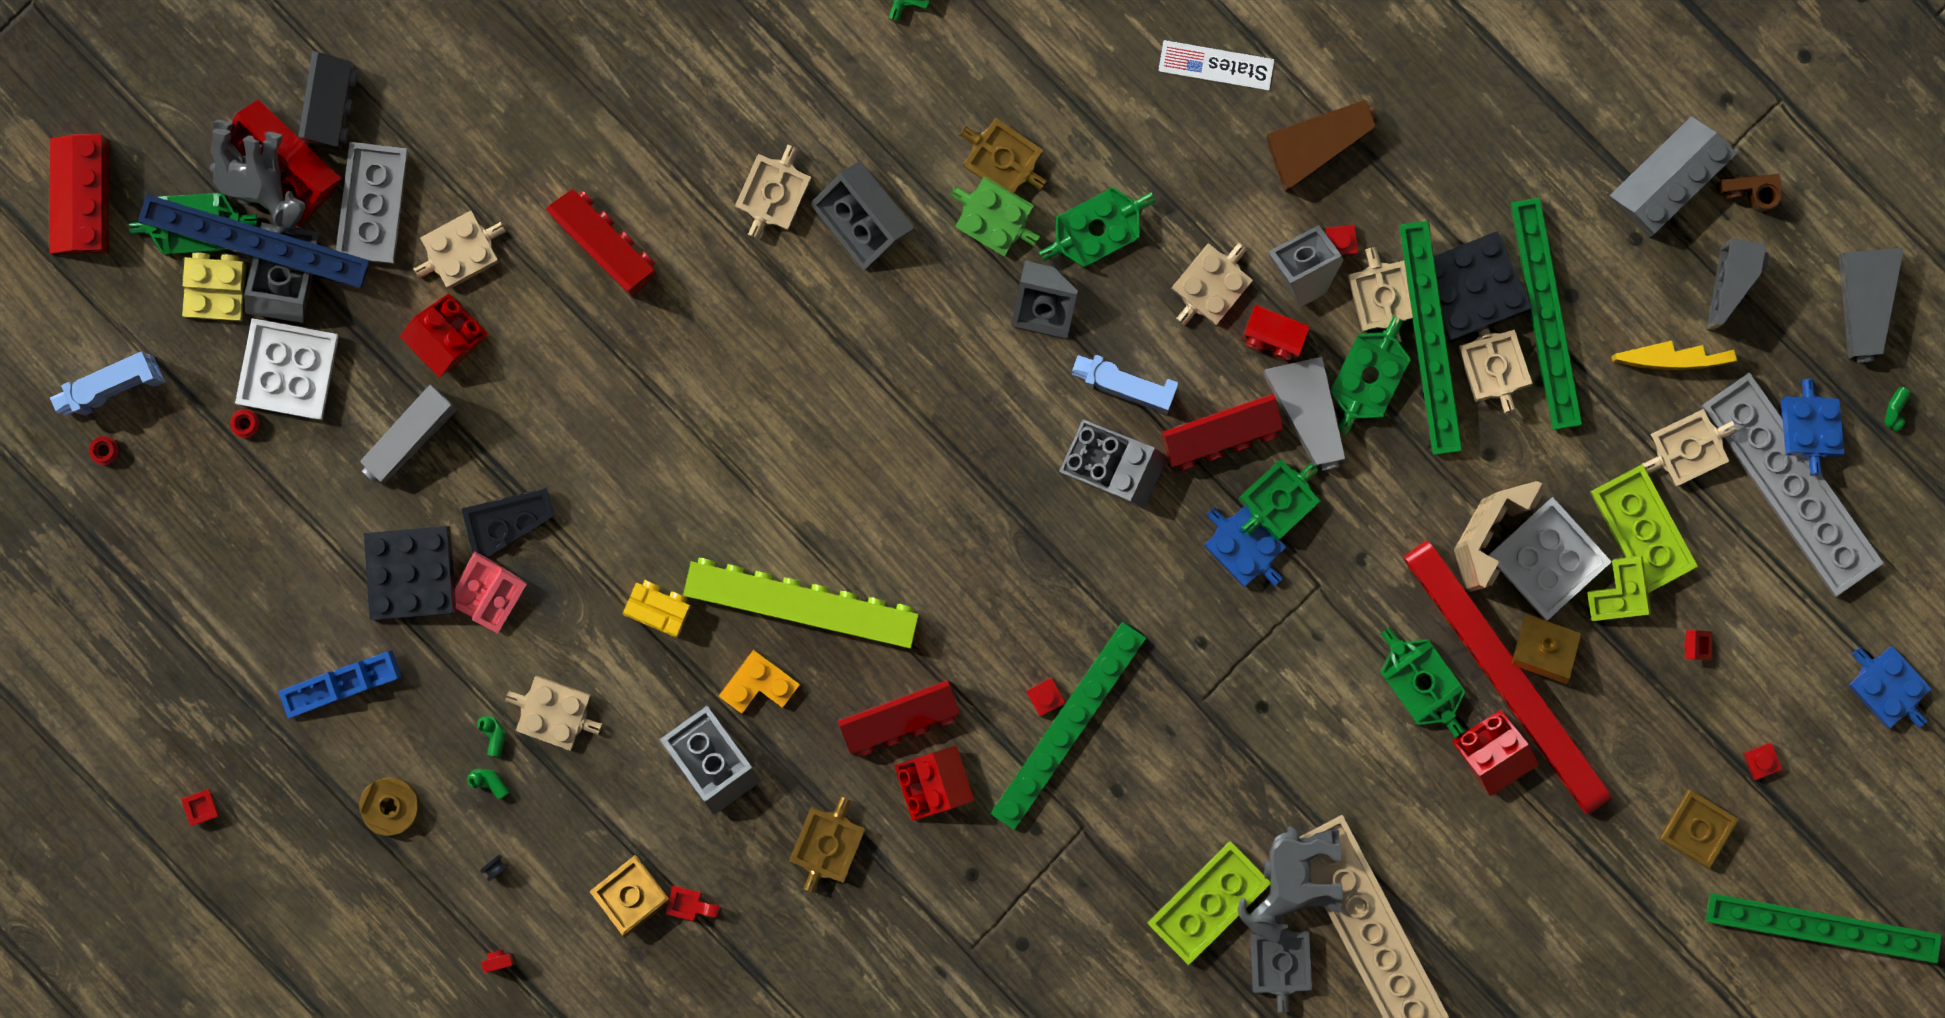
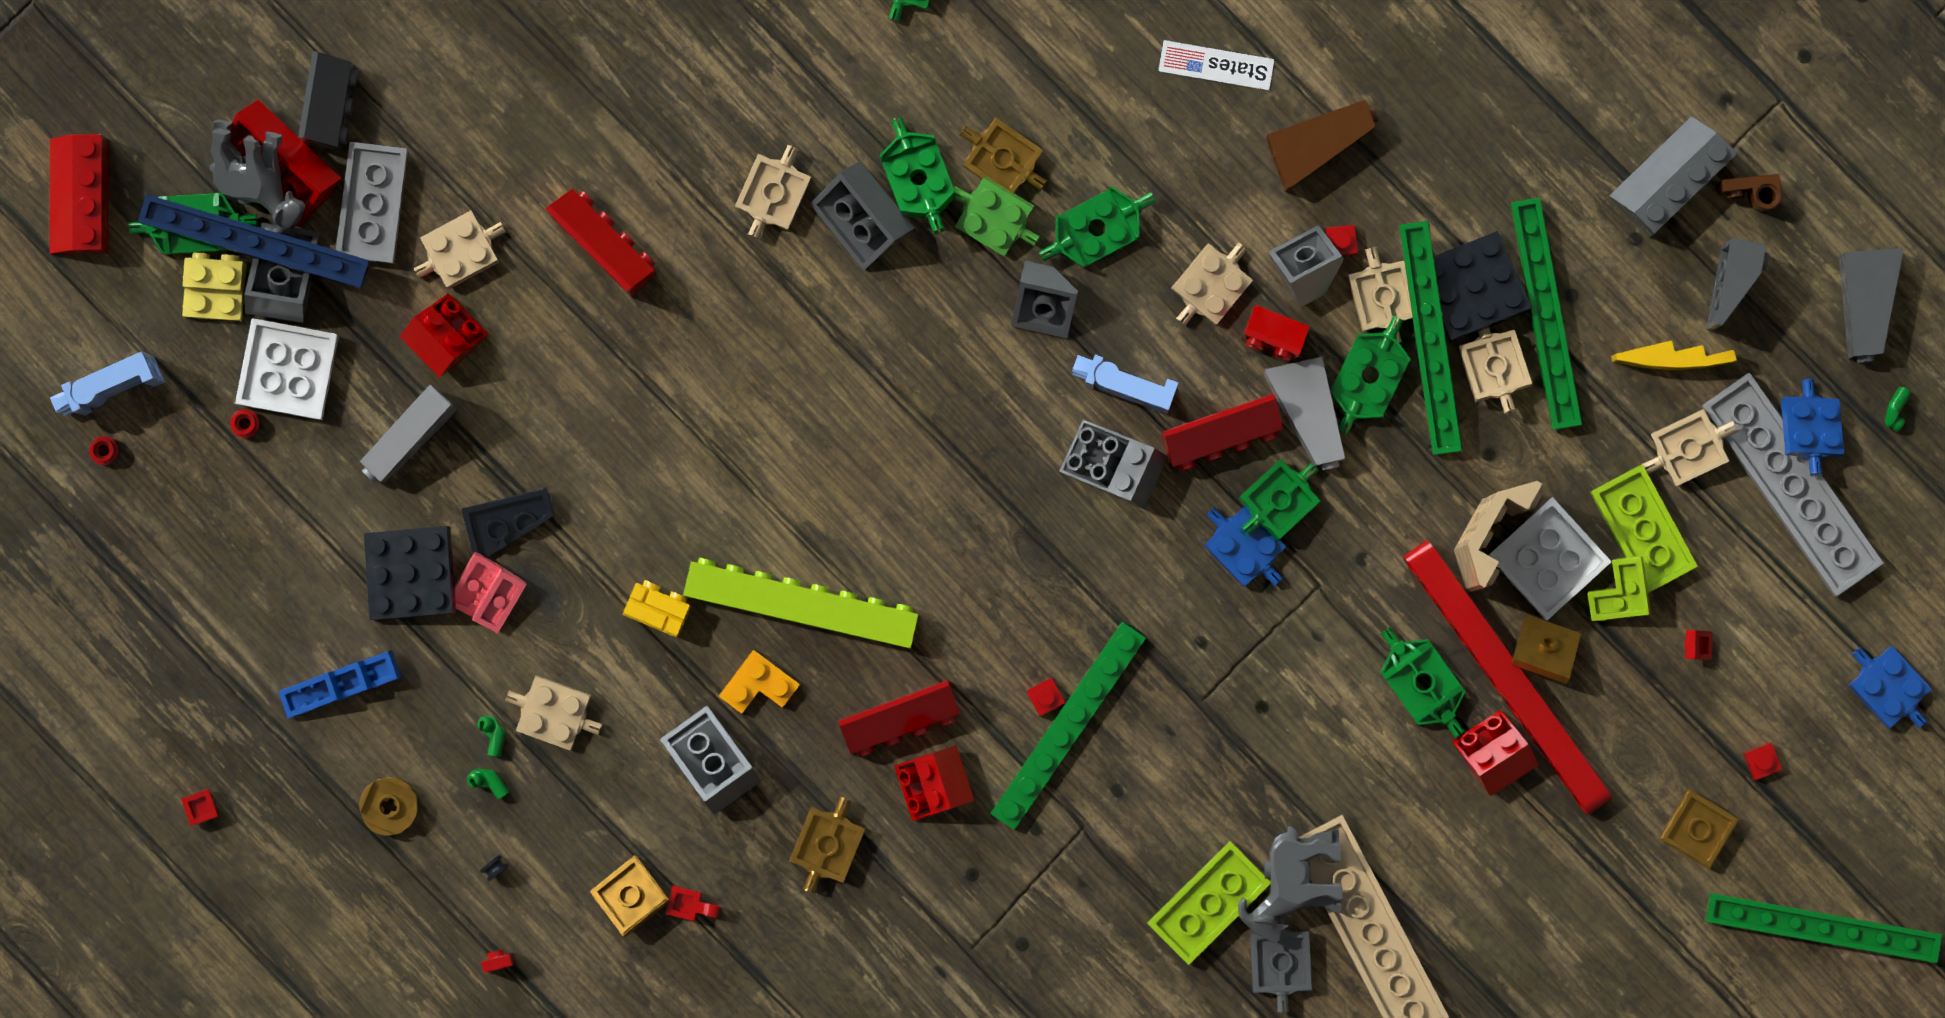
(912, 155): none -> green plate

